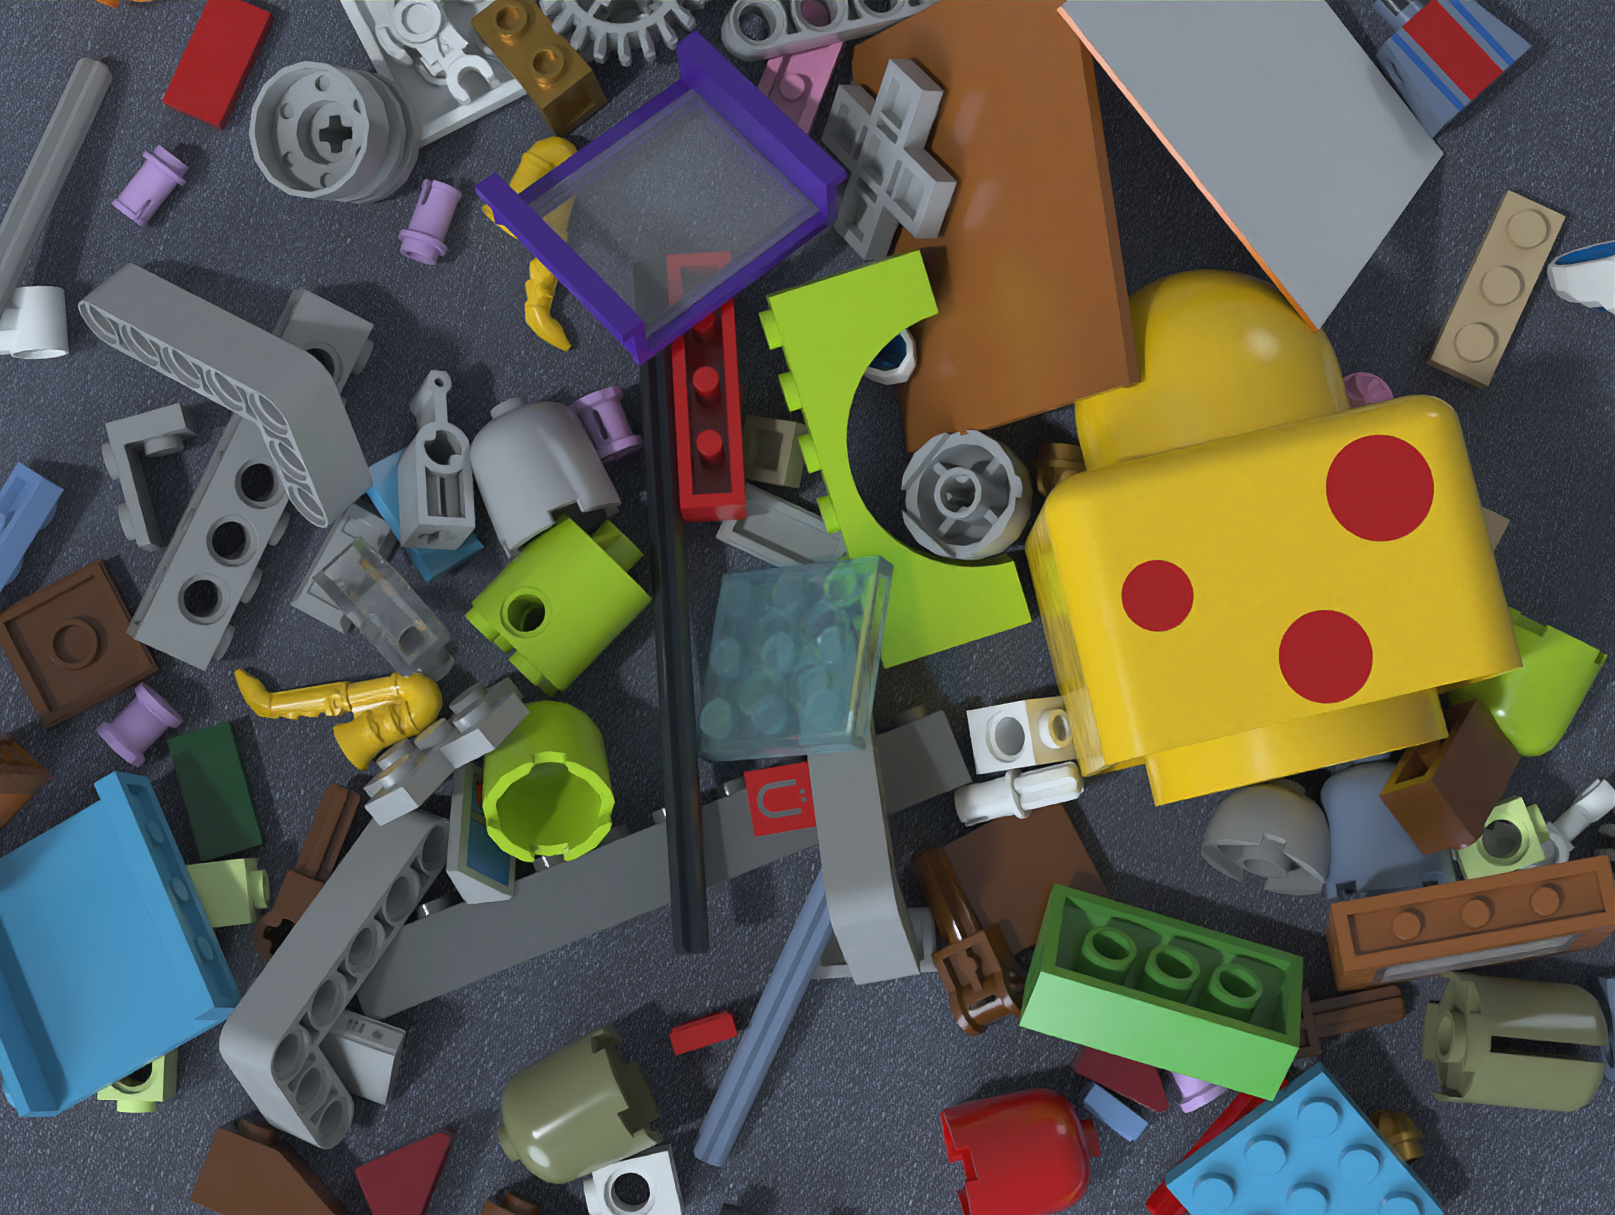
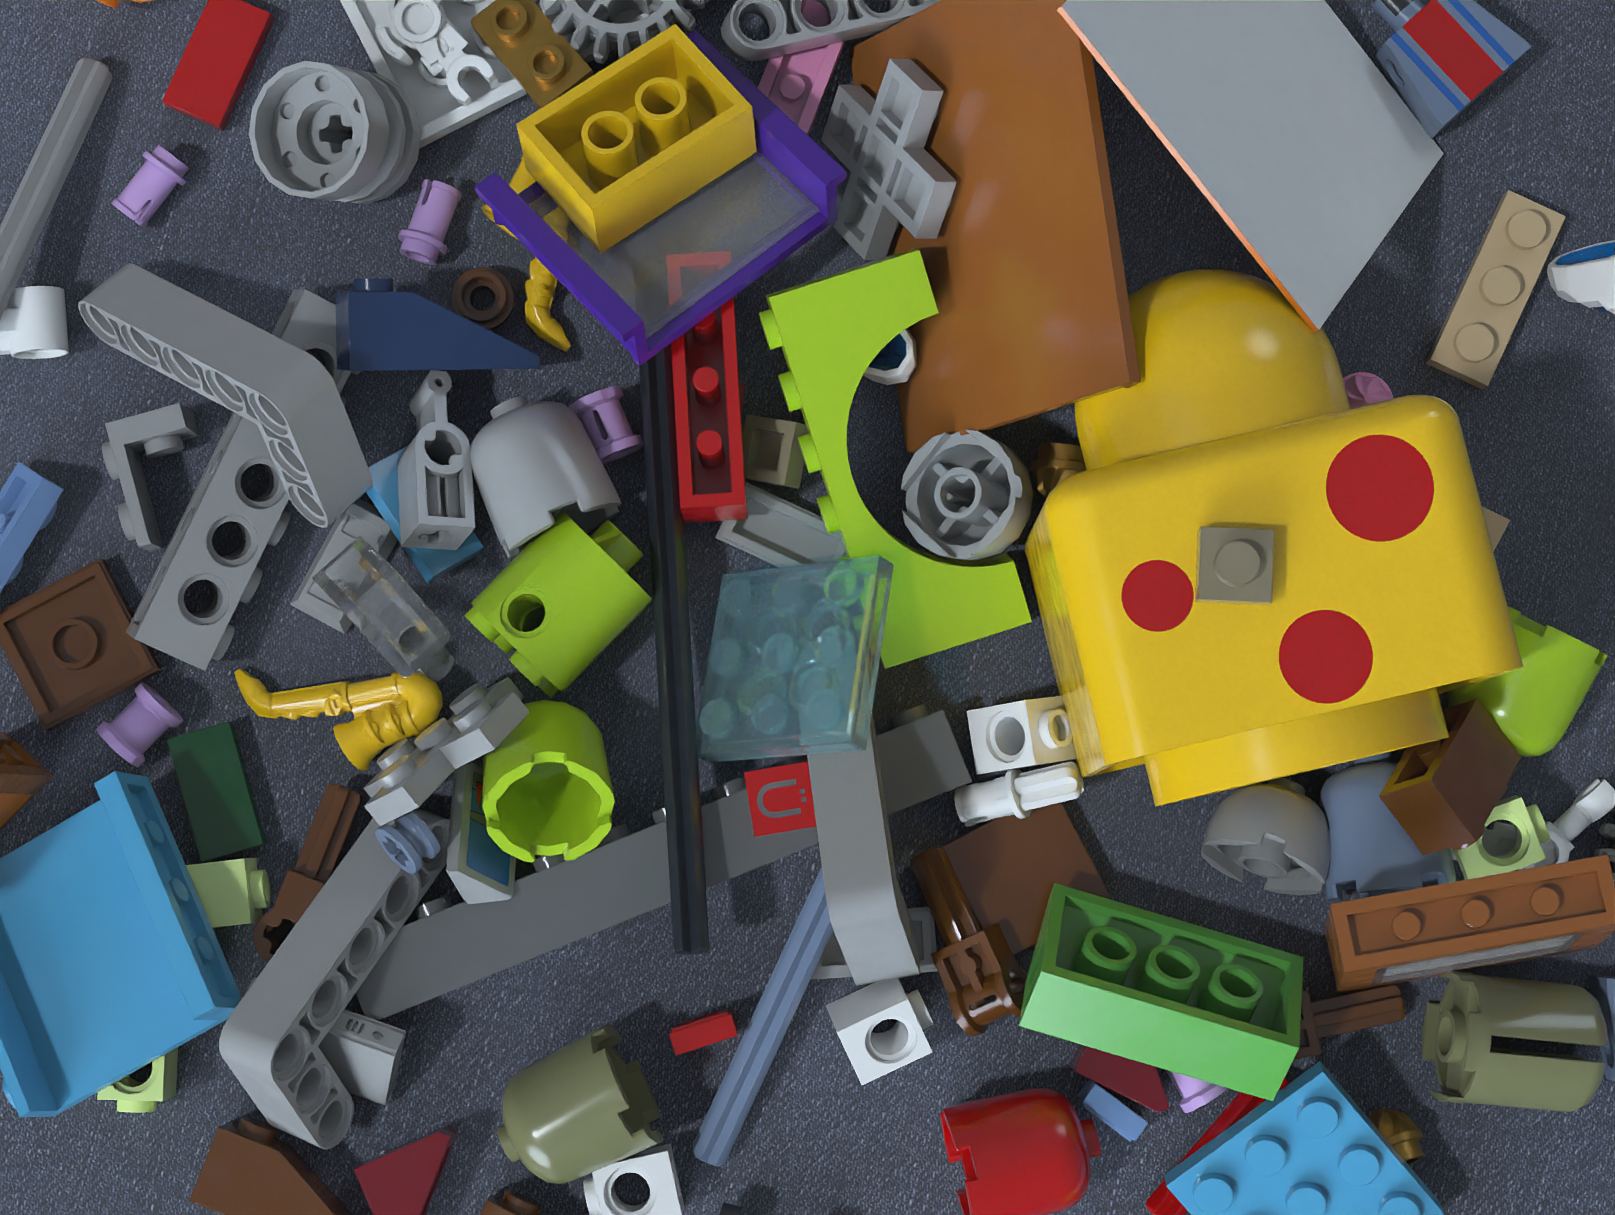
(408, 842): none -> sand blue bush
(412, 333): none -> dark blue slope
(483, 279): none -> reddish brown plate
(637, 138): none -> yellow brick
(884, 1052): none -> white brick
(1234, 565): none -> dark tan plate

